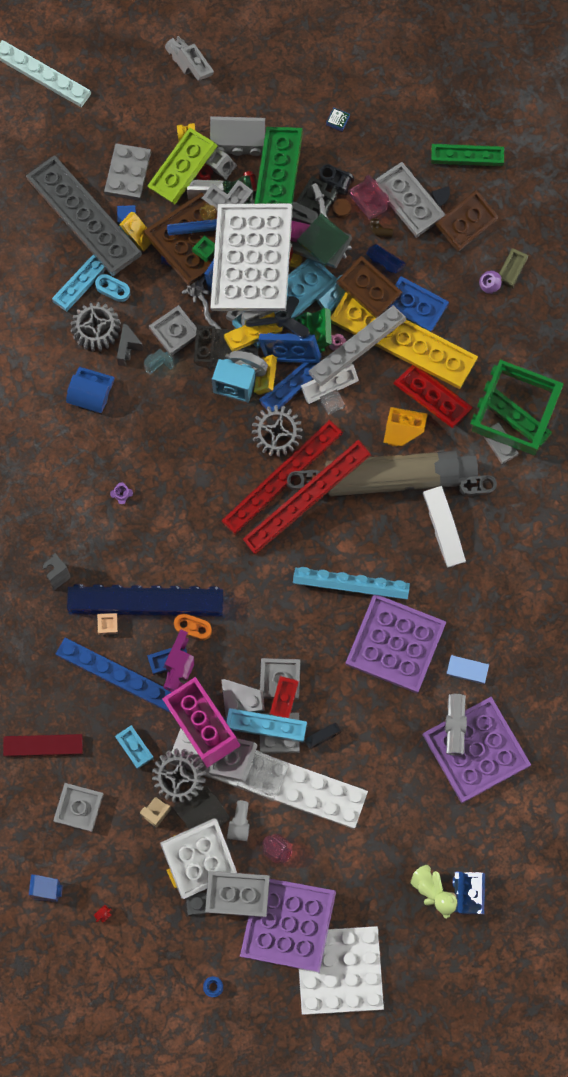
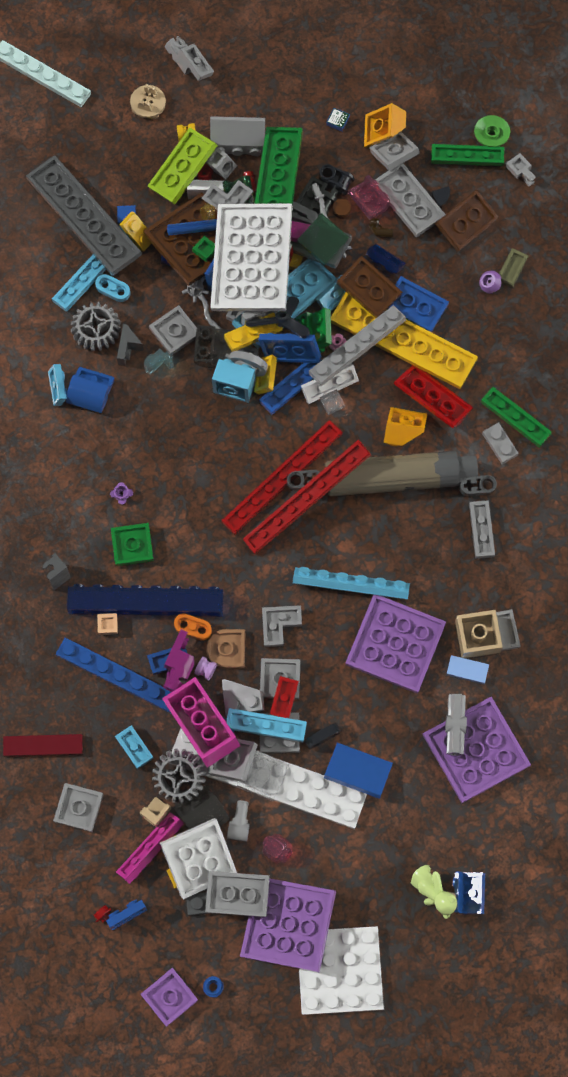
(45, 888): slope -> none
(56, 379): none -> medium azure plate
(119, 918): none -> blue plate
(127, 172): light grey plate -> none
(132, 544): none -> green plate
(145, 108): none -> tan plate
(149, 848): none -> dark pink plate
(169, 997): none -> medium lavender plate
(205, 668): none -> lavender wheel
(227, 648): none -> medium nougat tile
(275, 619): none -> light grey plate
(281, 415): light grey gear -> none
(358, 770): none -> blue tile
(383, 124): none -> light orange slope
(394, 151): none -> light grey plate
(444, 526): white slope -> none
(478, 634): none -> tan brick
(482, 529): none -> light grey plate
(492, 125): none -> bright green dish
(508, 630): none -> light grey tile
(520, 167): none -> light grey plate
(530, 378): green window -> none

